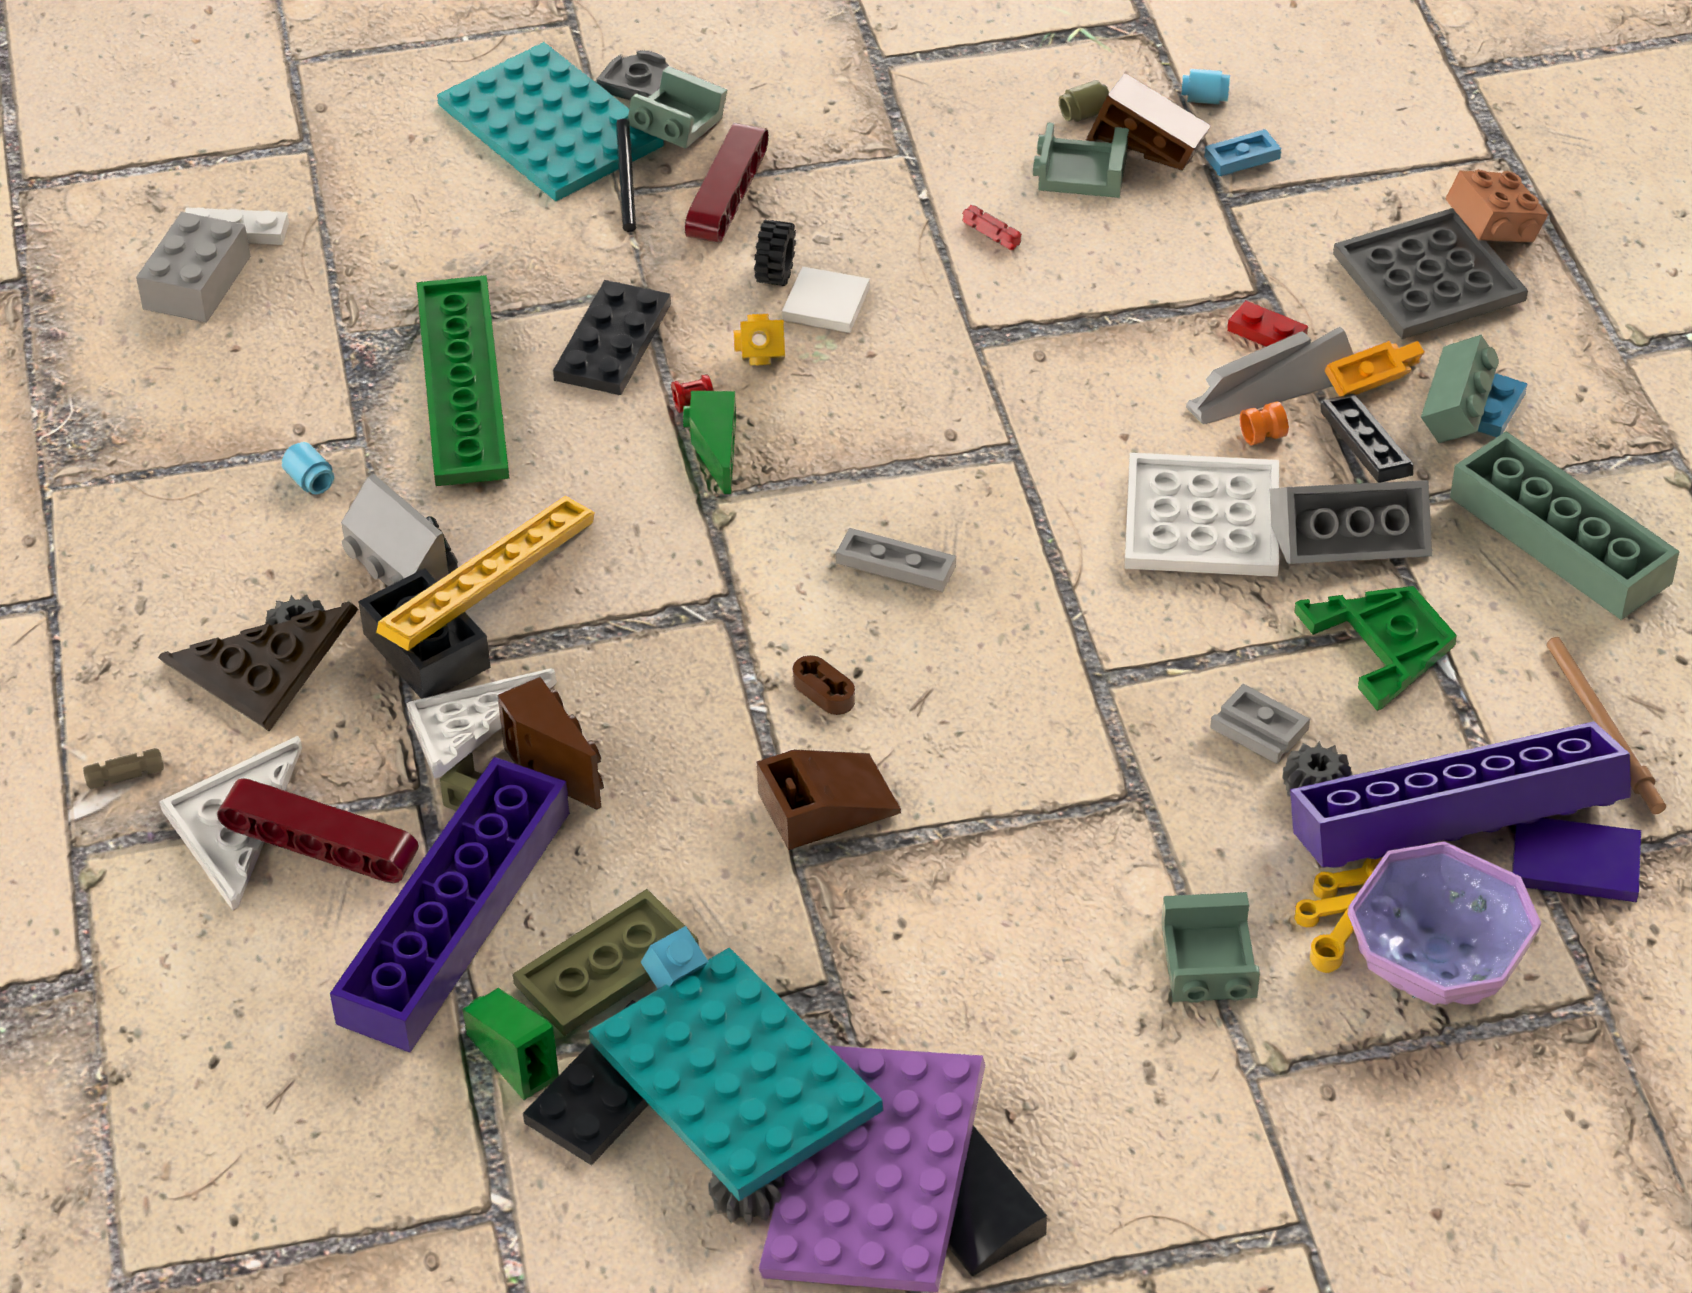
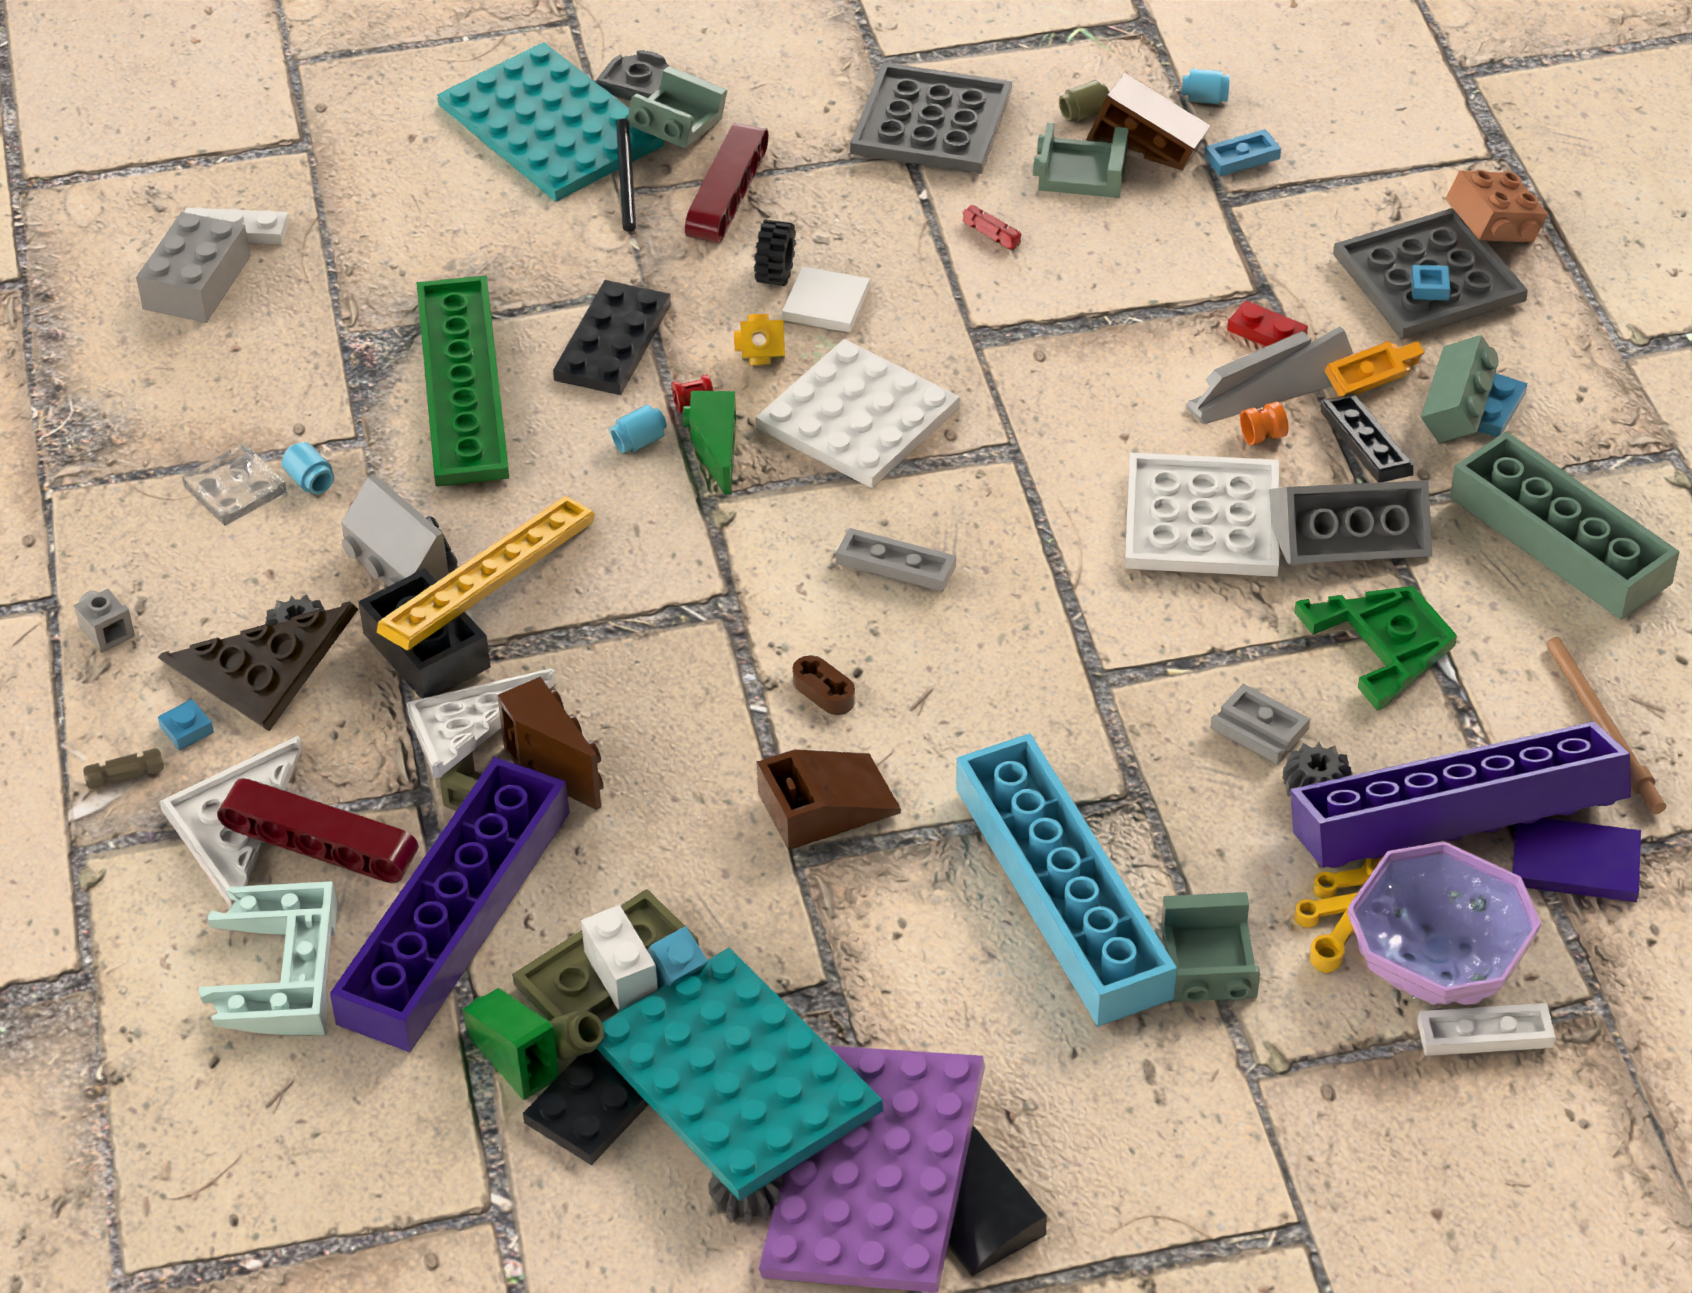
(100, 610): none -> light grey brick
(185, 724): none -> dark azure plate
(234, 484): none -> clear plate
(300, 1000): none -> light aqua wedge
(573, 1036): none -> olive brick
(619, 957): none -> white brick
(638, 429): none -> medium azure brick
(857, 413): none -> white plate
(931, 117): none -> dark grey plate
(1065, 880): none -> medium azure brick
(1430, 282): none -> dark azure plate
(1486, 1029): none -> white plate

